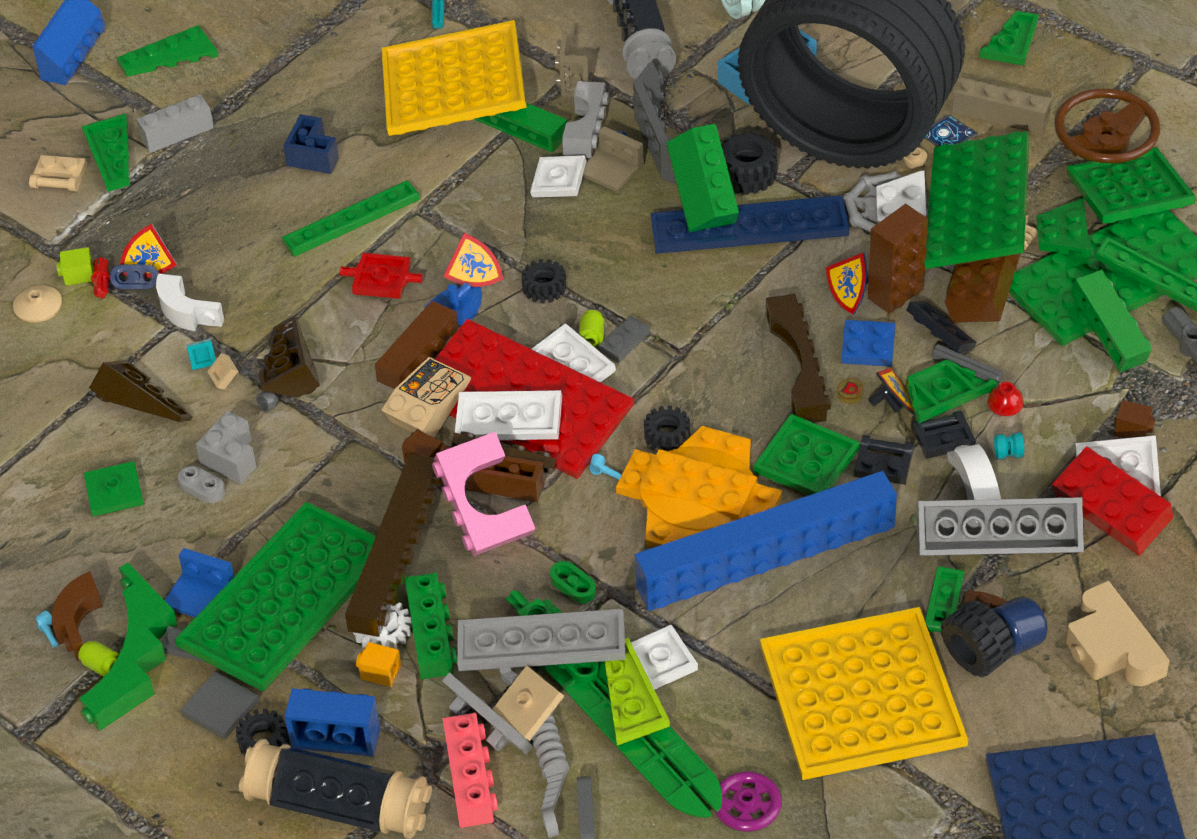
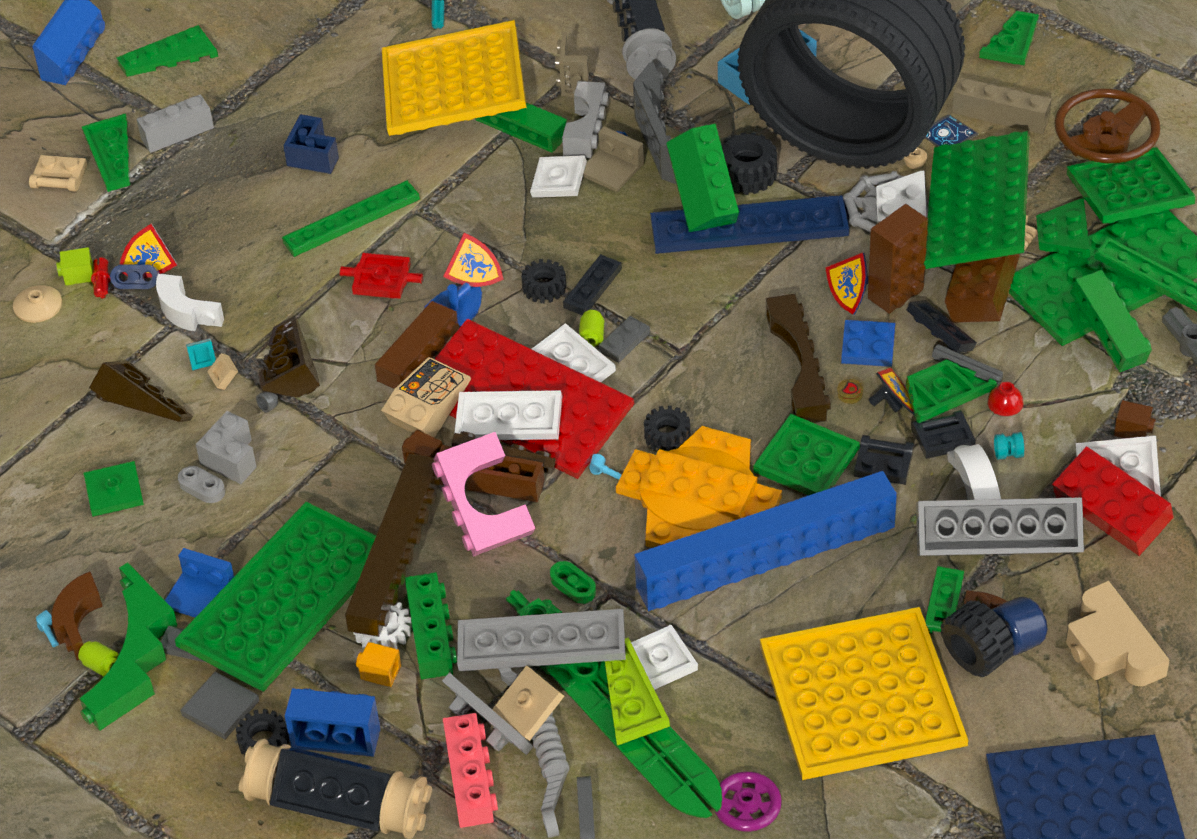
(592, 285): none -> black plate

